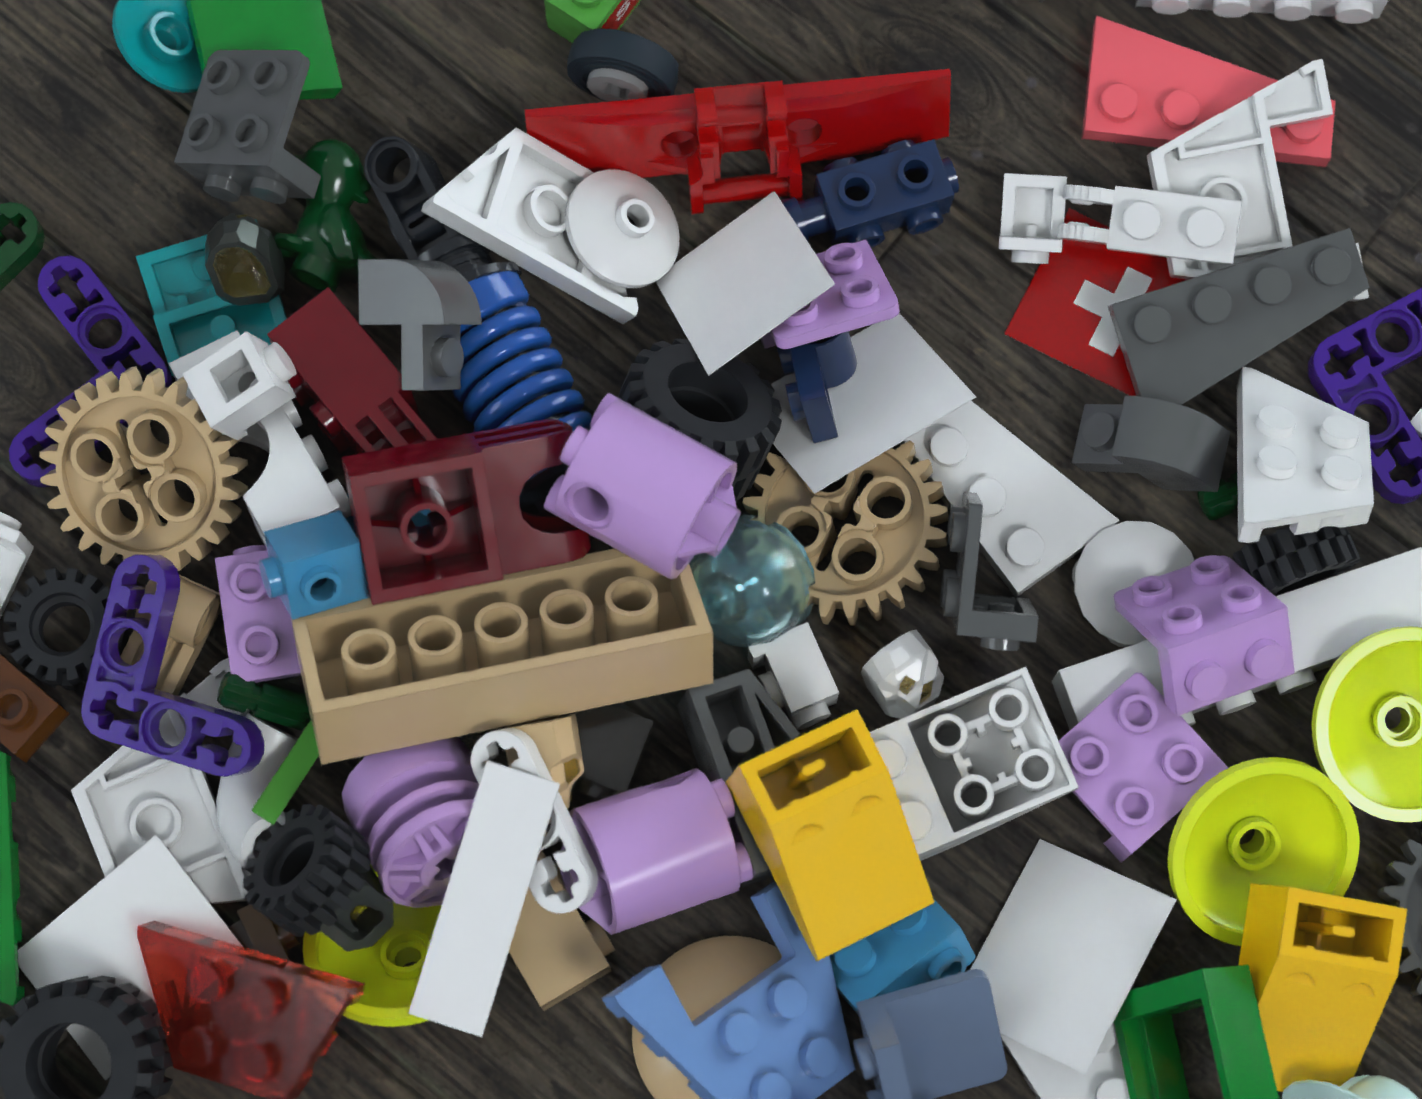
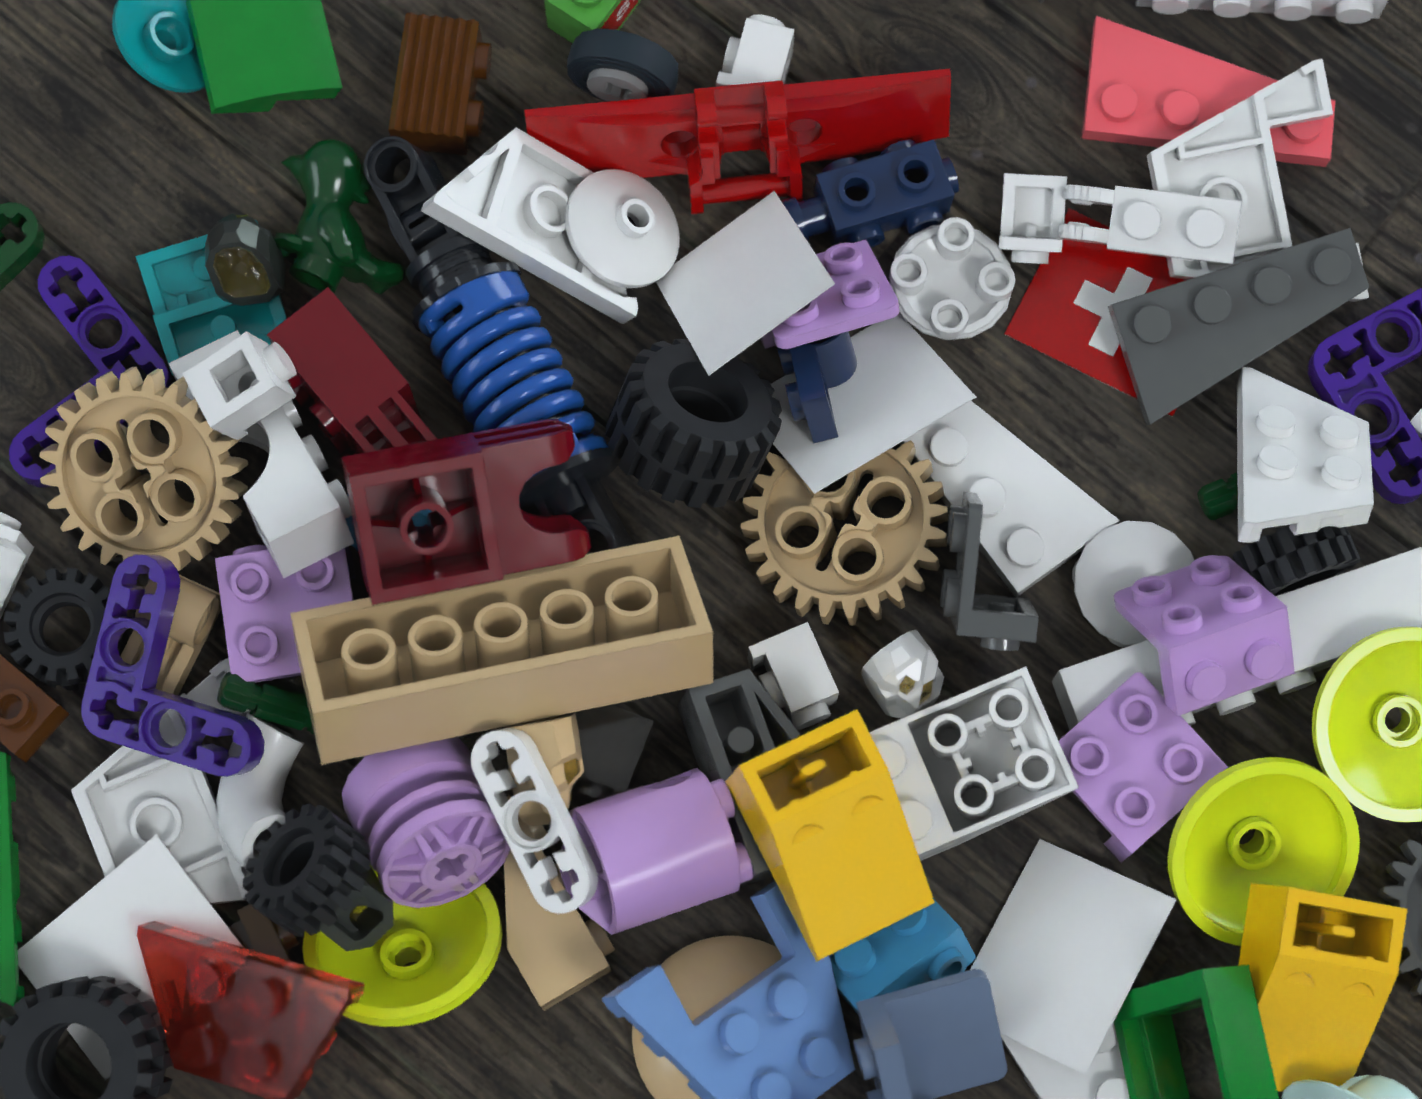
(242, 125): dark grey bracket -> none
(288, 777): bright green sticker -> none
(314, 565): dark azure brick -> none
(430, 306): dark grey brick -> none
(438, 83): none -> reddish brown brick
(484, 898): white sticker -> none
(645, 488): lavender cylinder -> none
(755, 584): clear light blue cylinder -> none
(759, 55): none -> white brick
(951, 280): none -> white dish
(1155, 439): dark grey brick -> none

